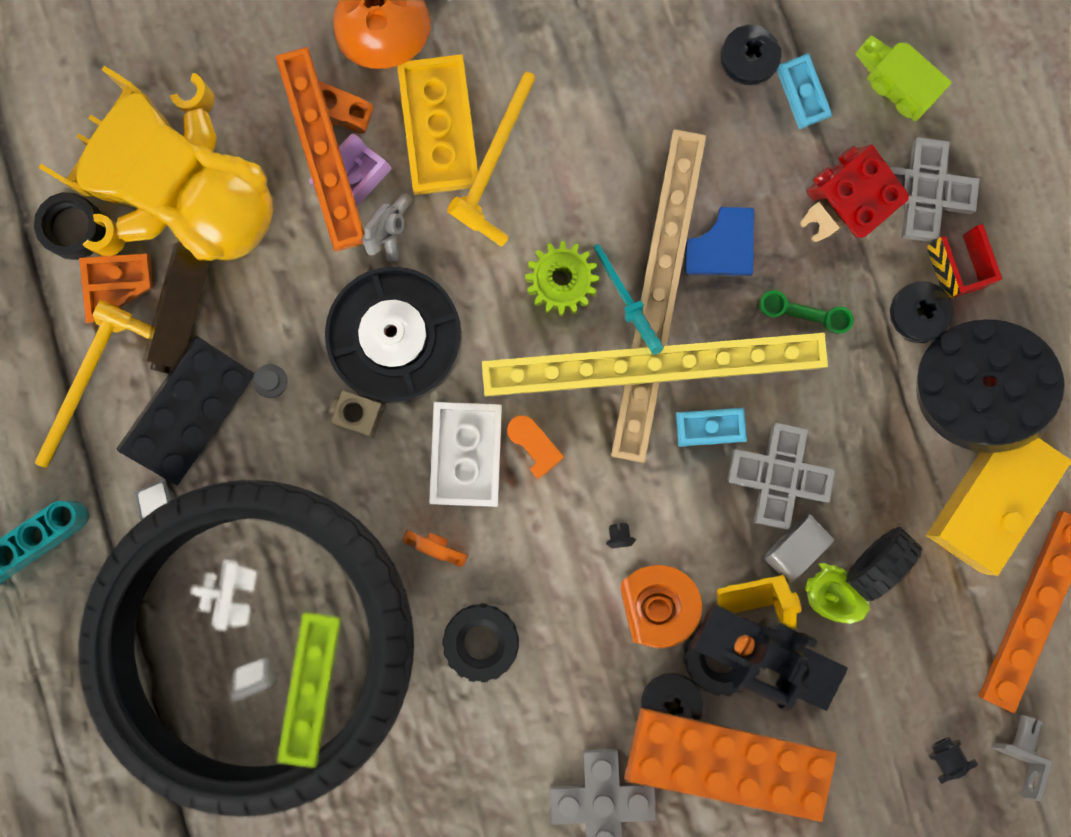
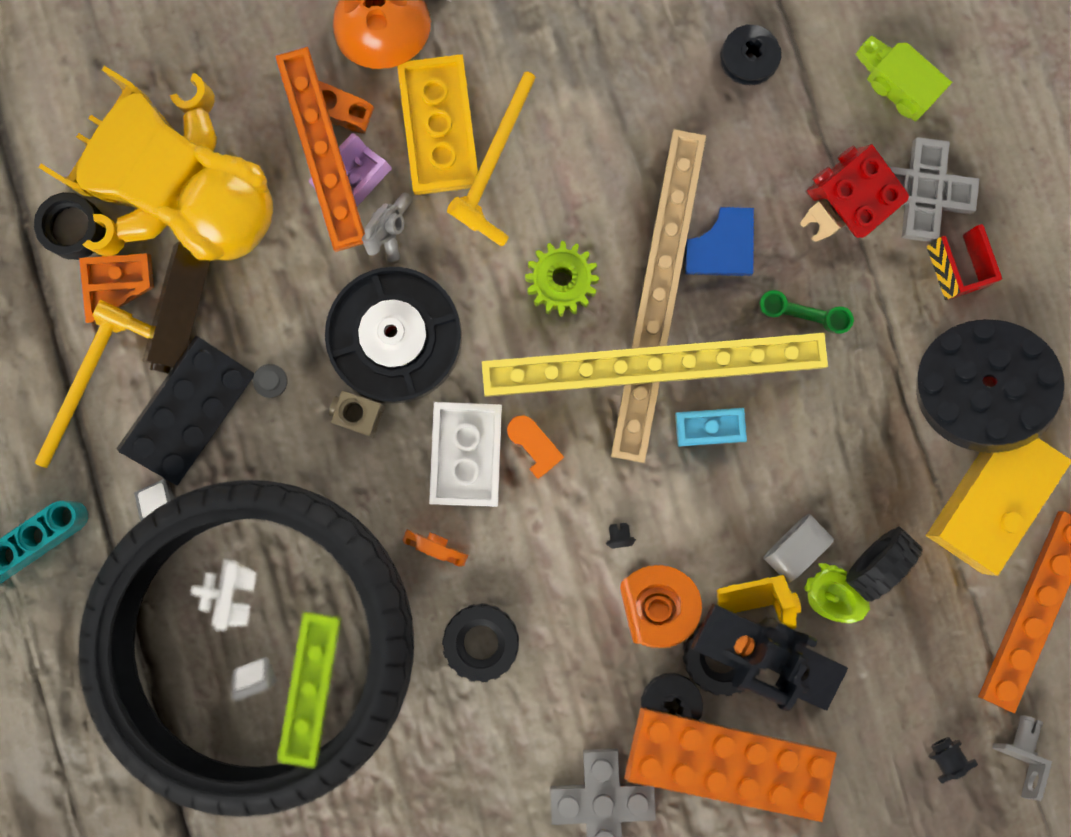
(633, 311): teal sword -> none
(781, 476): light grey plate -> none
(804, 91): medium azure plate -> none
(918, 296): black piece -> none

